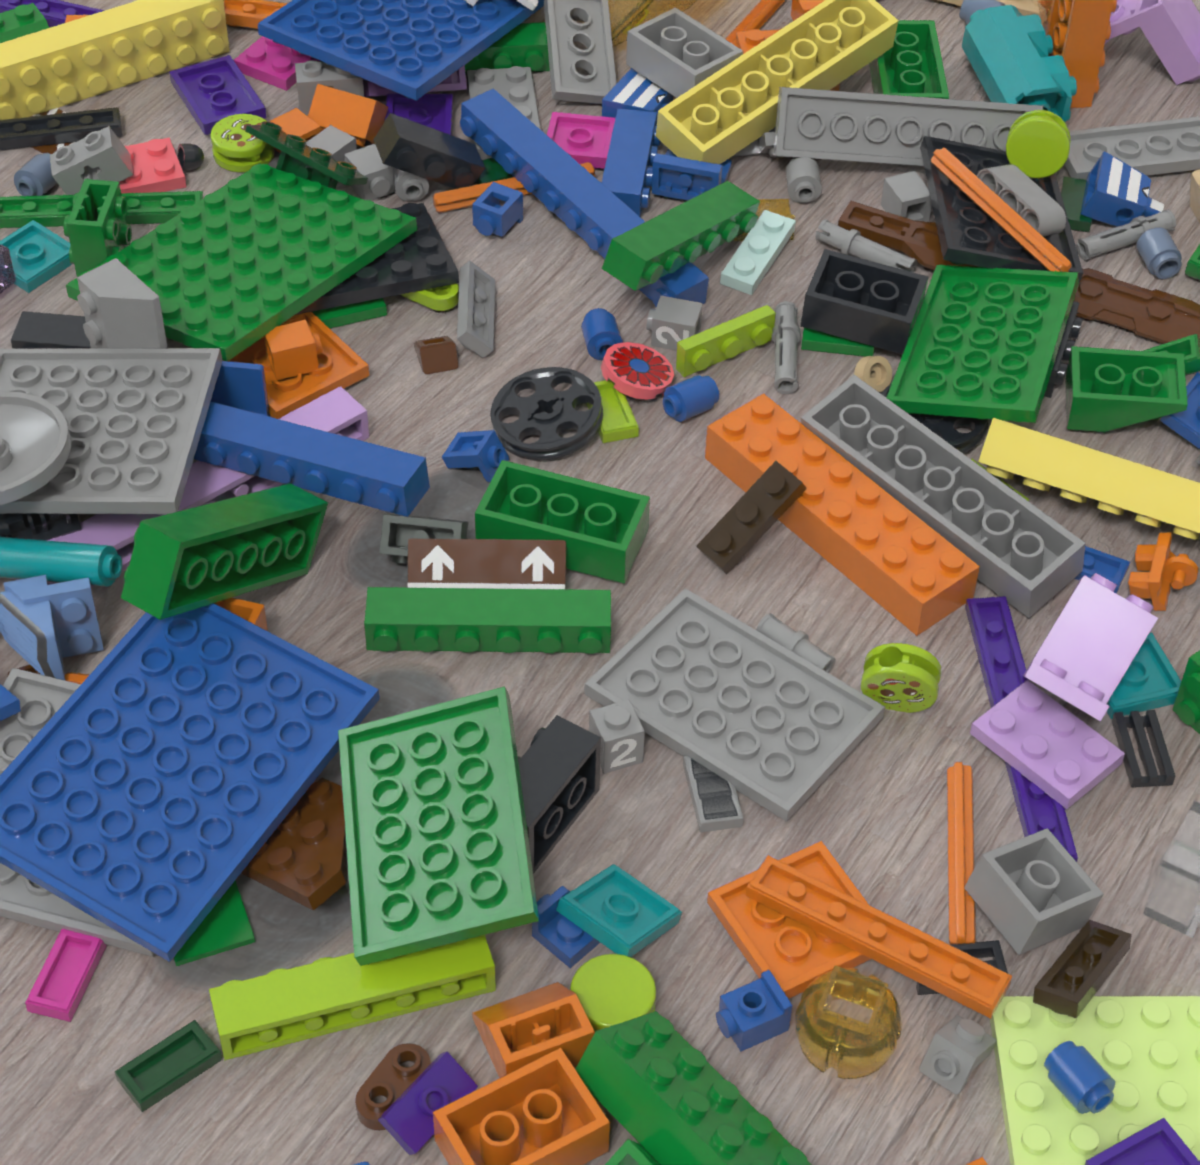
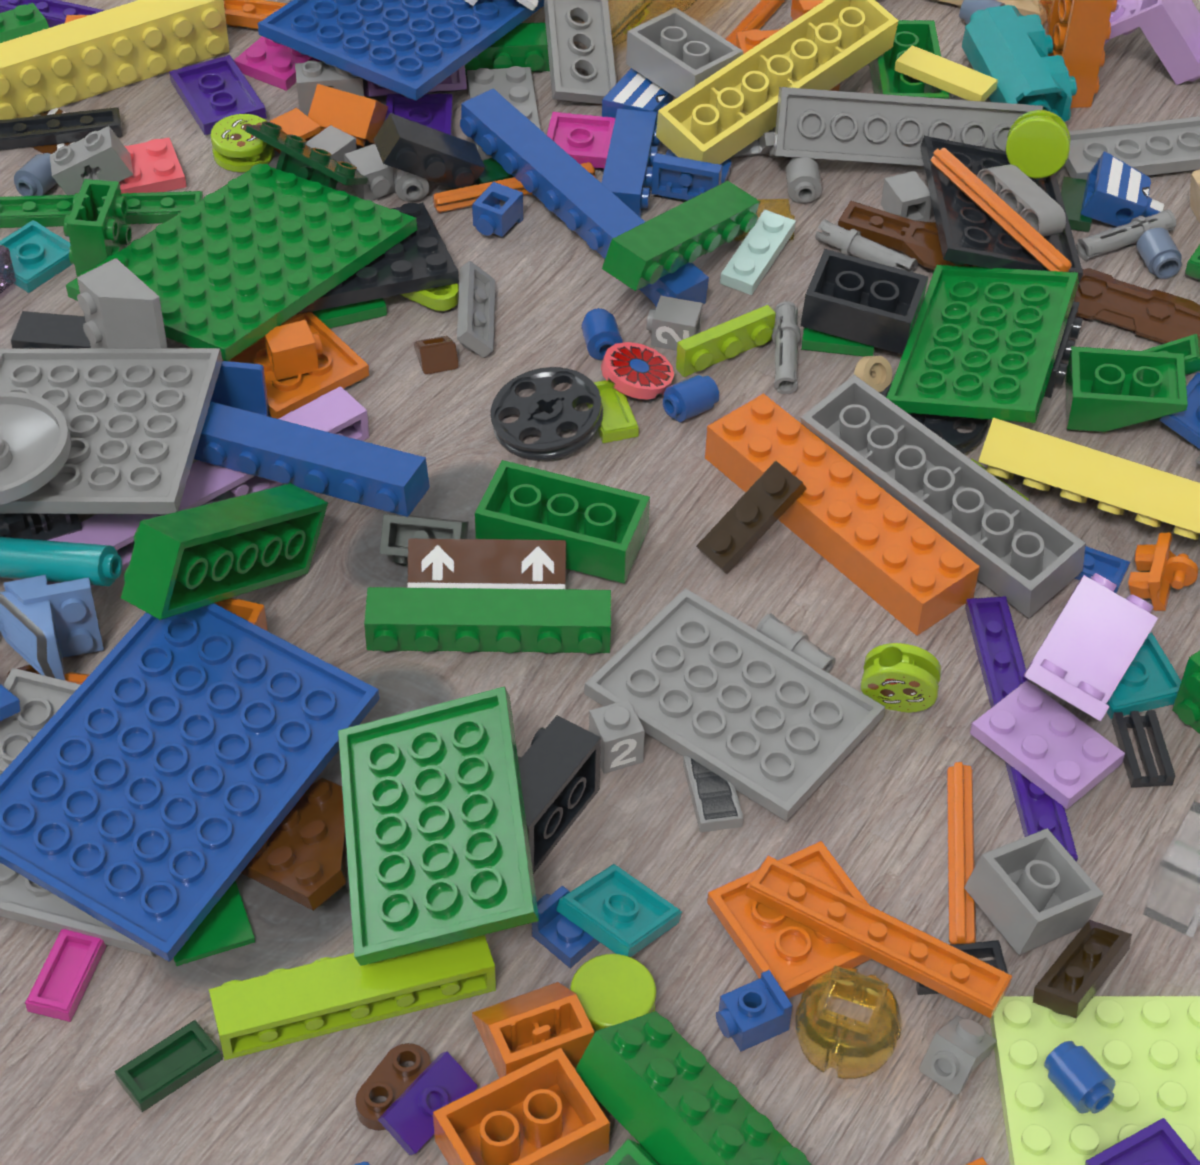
(190, 156): black hinge -> none
(476, 450): blue bracket -> none
(945, 74): none -> light yellow tile

